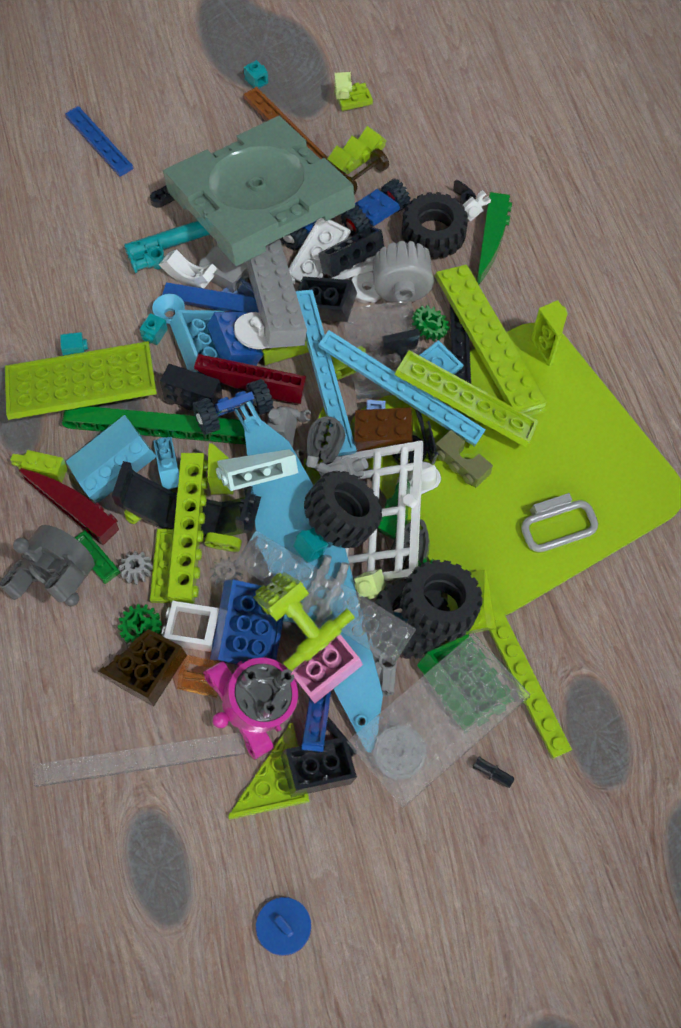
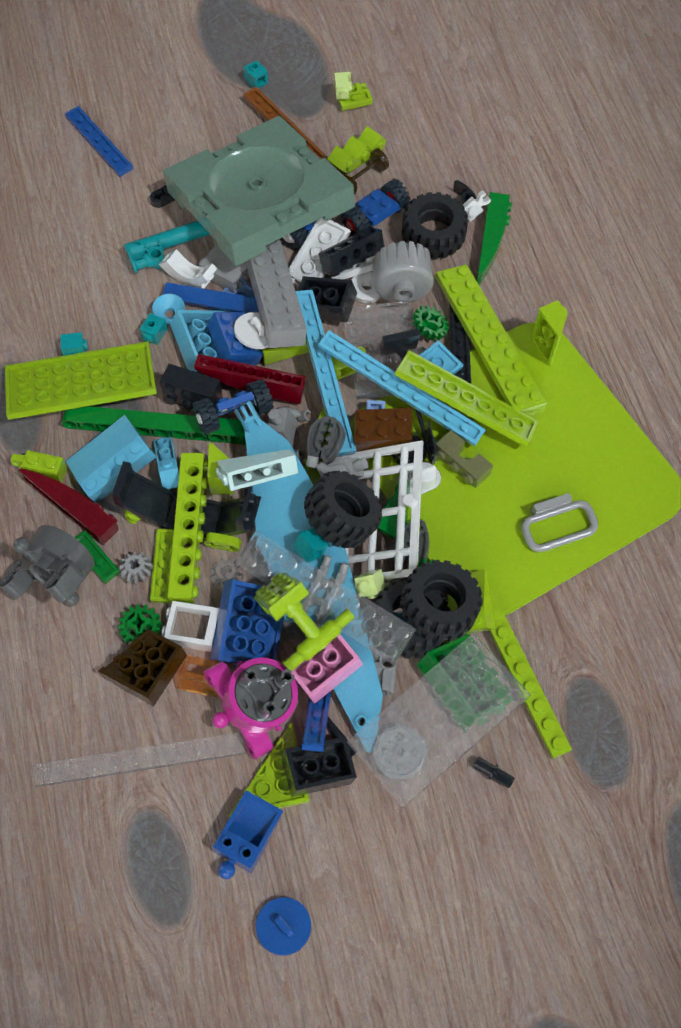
(249, 830): none -> blue slope

